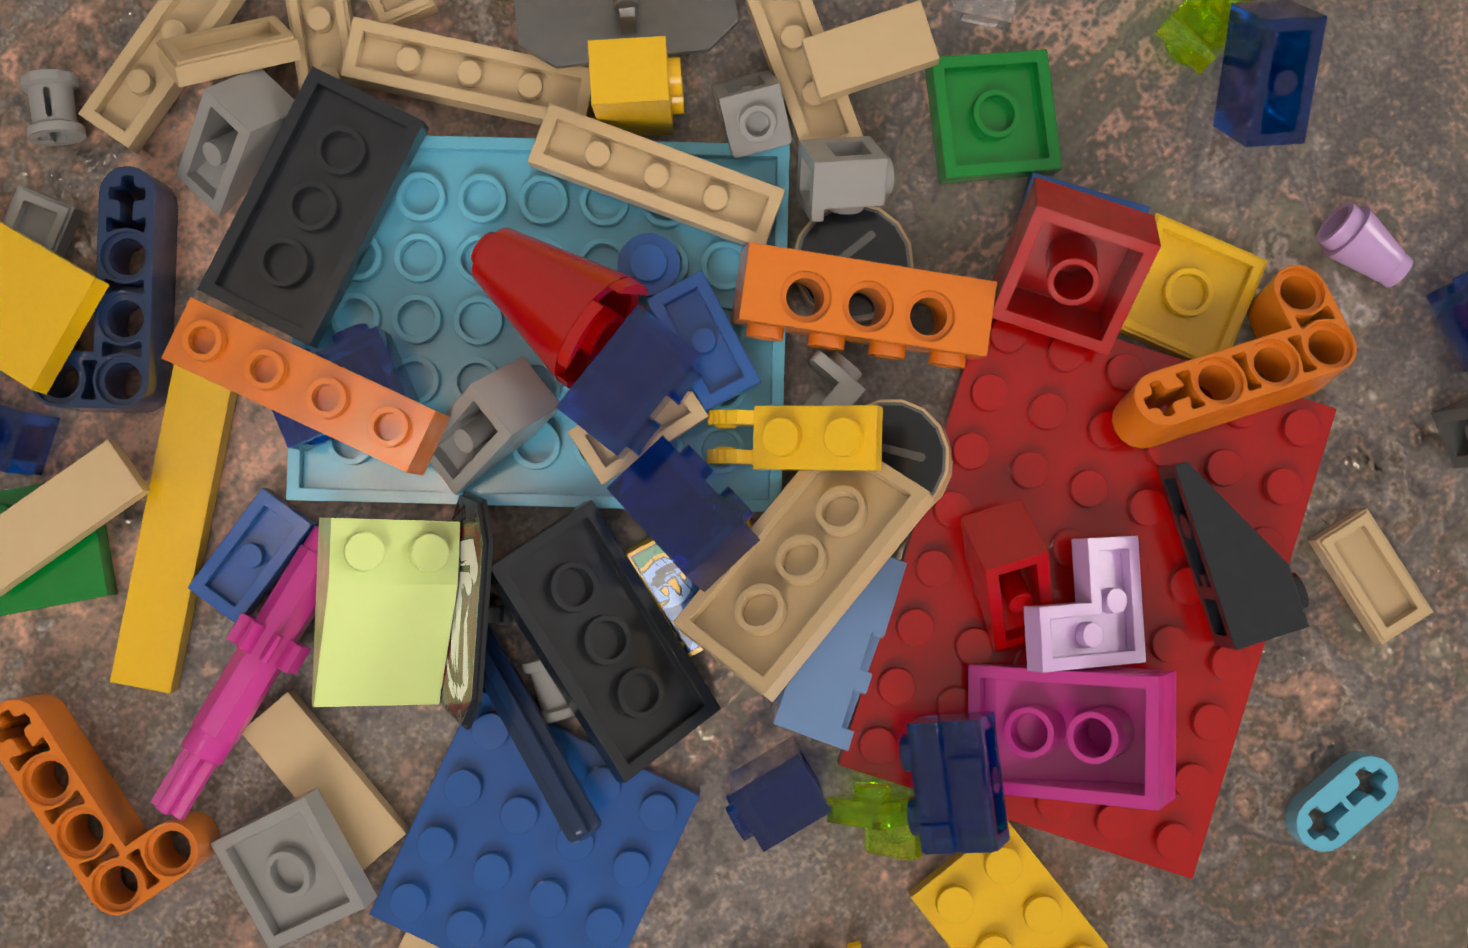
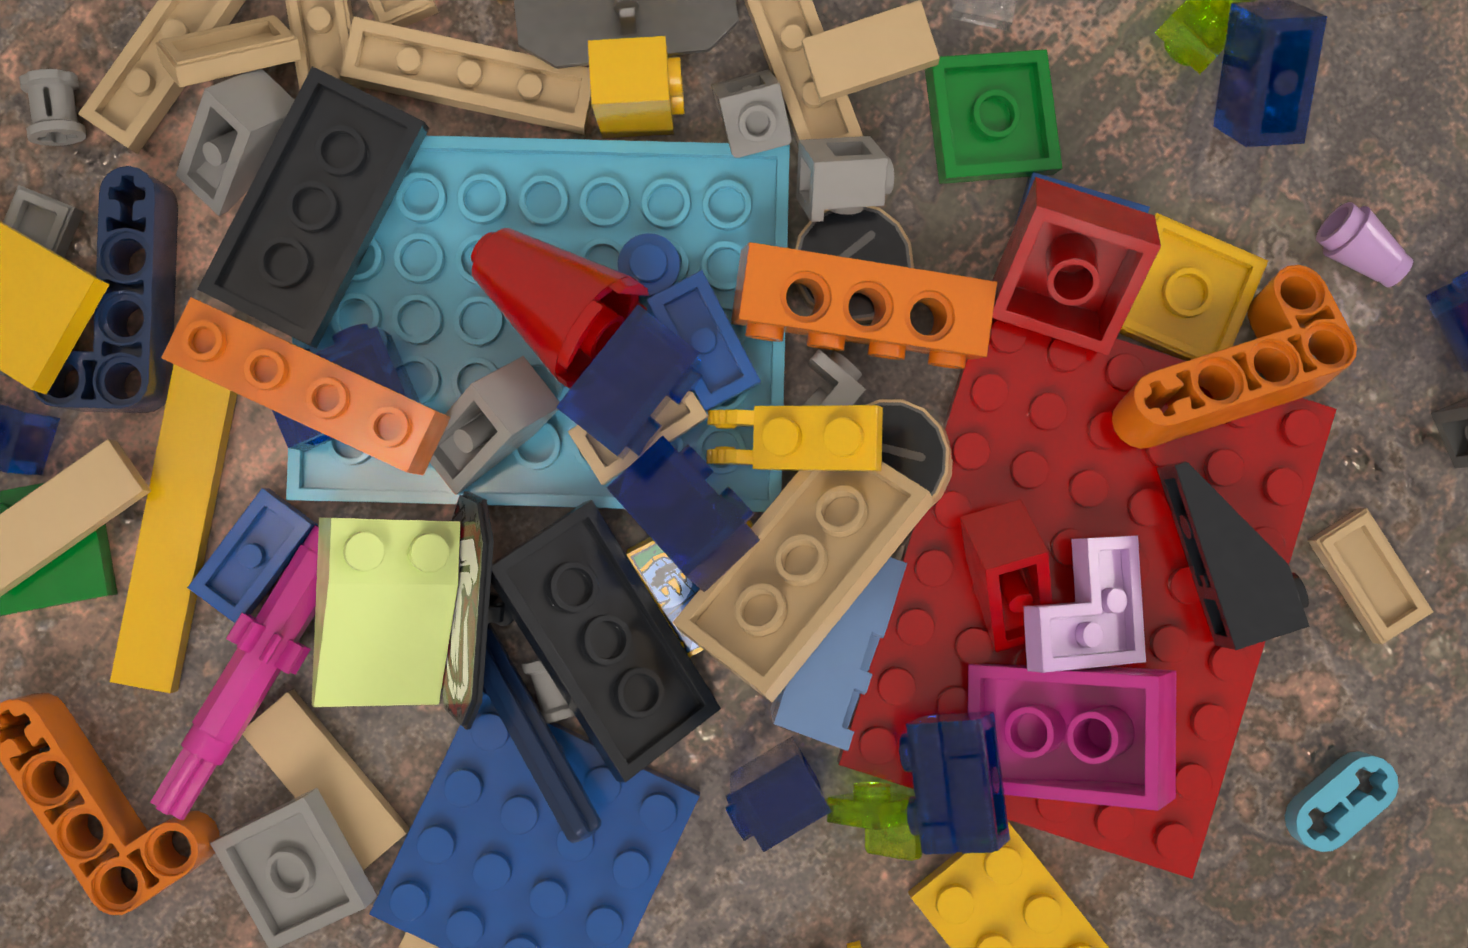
(655, 177): tan plate -> none

